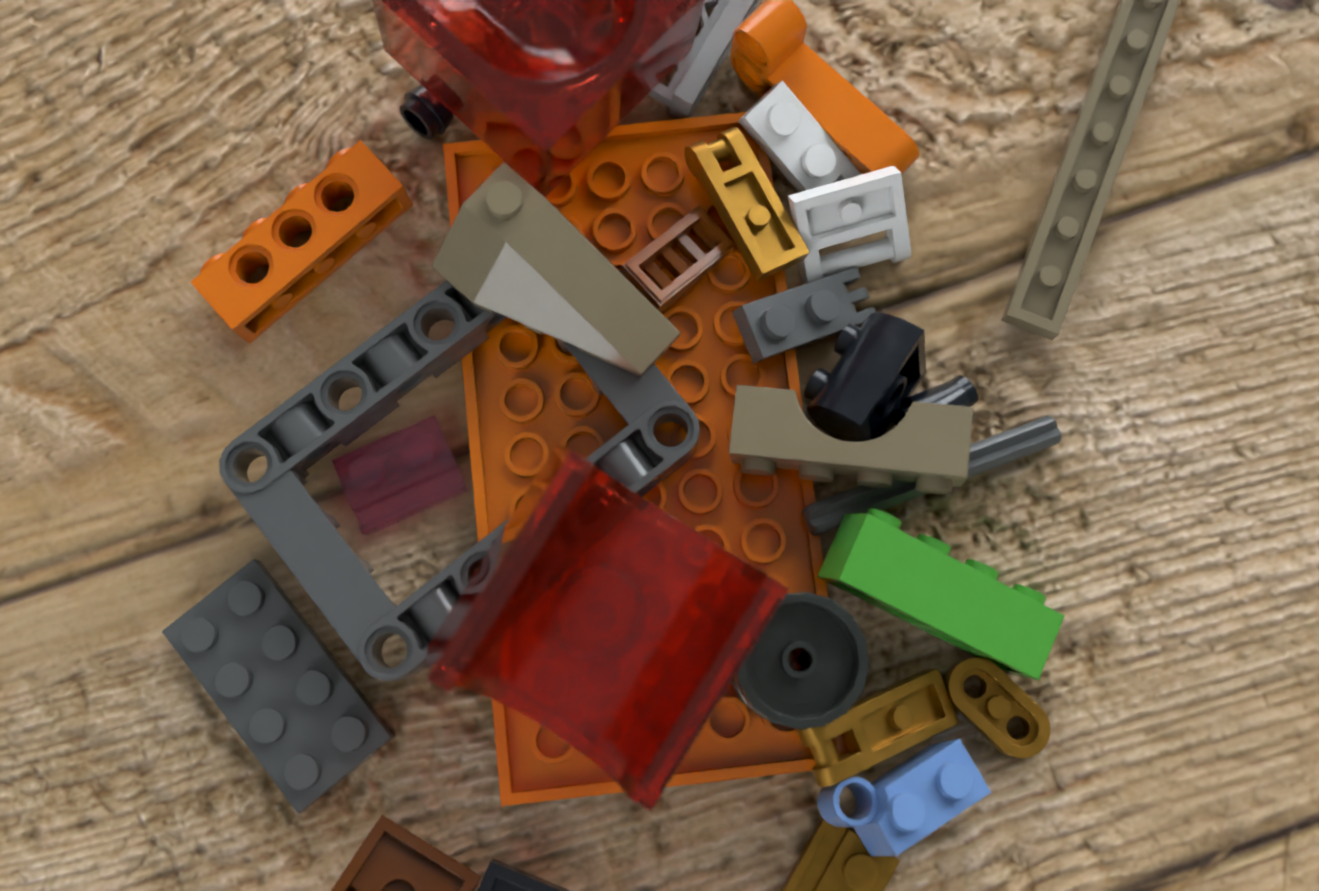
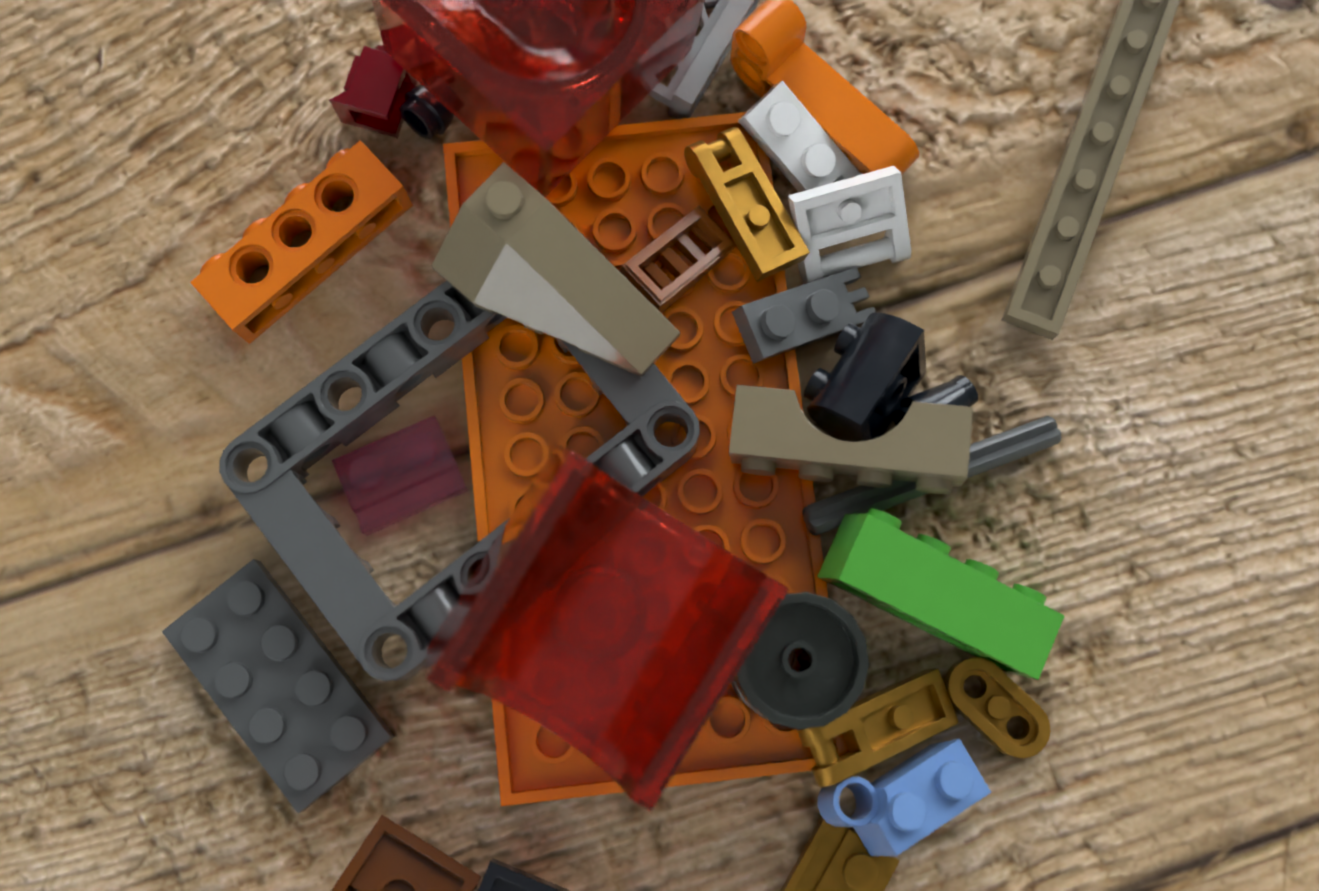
(374, 93): none -> dark red window

